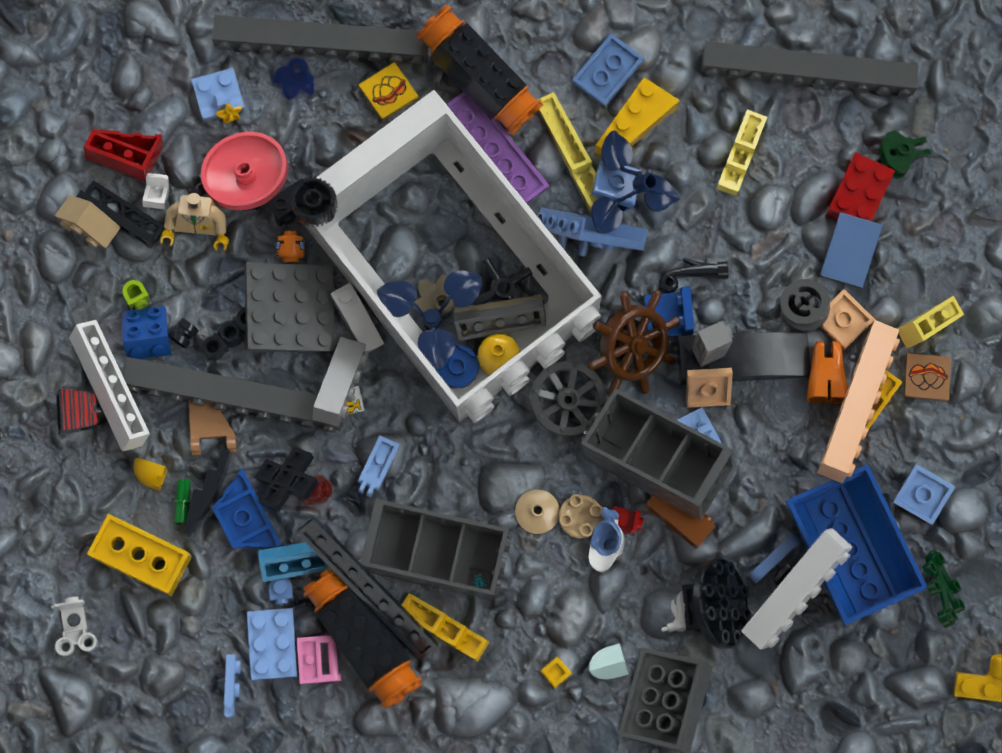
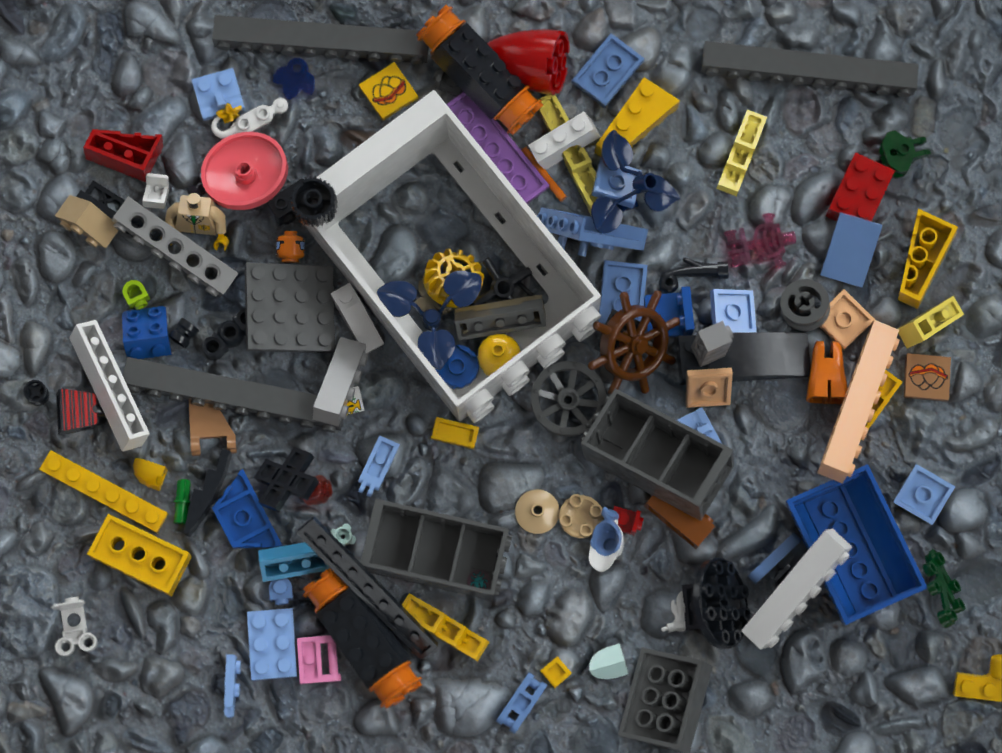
(32, 390): none -> black wheel
(103, 491): none -> yellow plate
(169, 235): none -> light grey brick
(251, 120): none -> white piece
(344, 530): none -> light aqua plate
(434, 280): none -> yellow gear
(454, 433): none -> yellow tile
(521, 703): none -> medium blue plate
(535, 58): none -> red cylinder
(553, 185): none -> orange bar
(574, 132): none -> white arch
(619, 278): none -> medium blue tile
(734, 309): none -> light blue hinge
(776, 242): none -> clear pink piece
(926, 252): none -> yellow wedge

